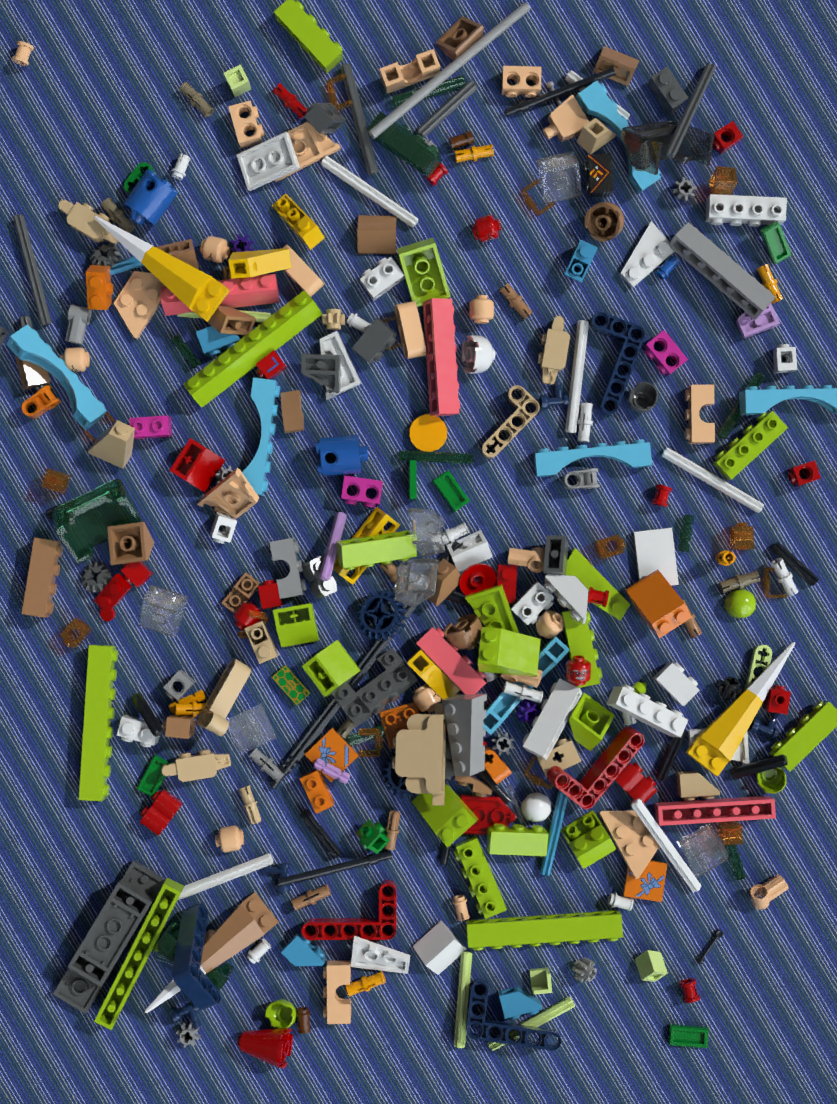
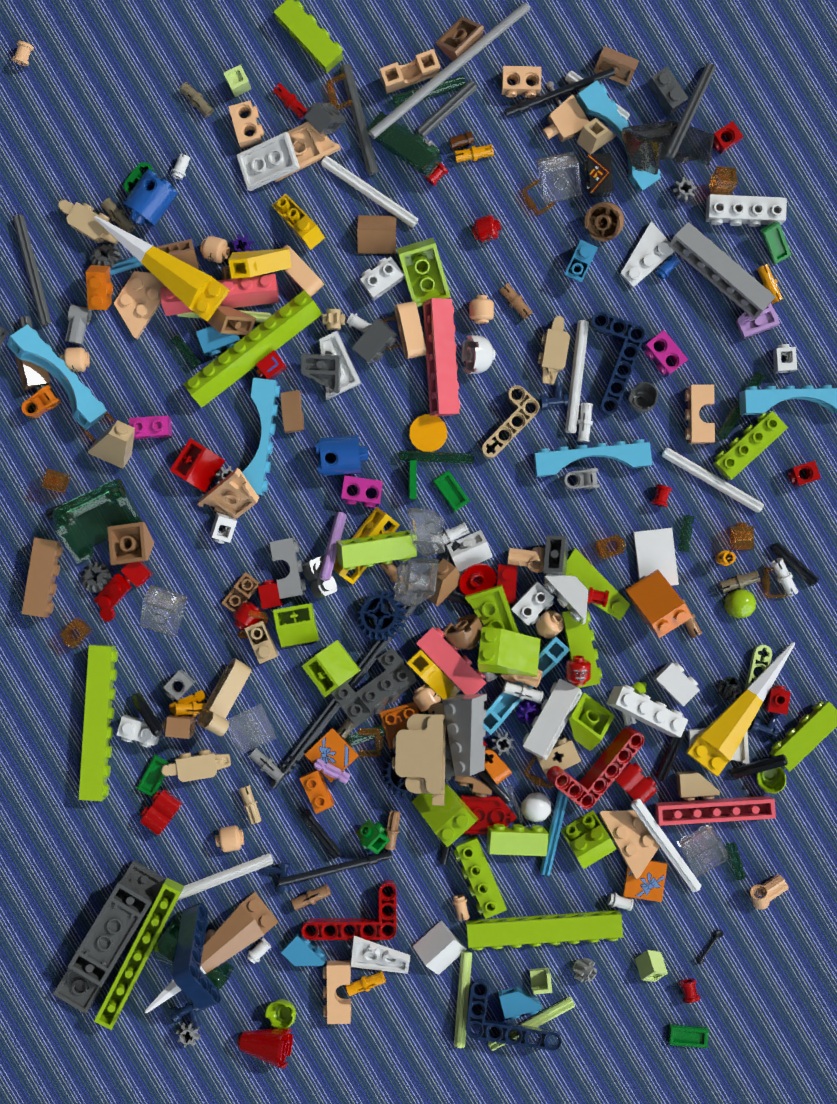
(291, 685): tile -> none
(303, 1019): reddish brown pin -> none
(730, 832): clear orange brick -> none

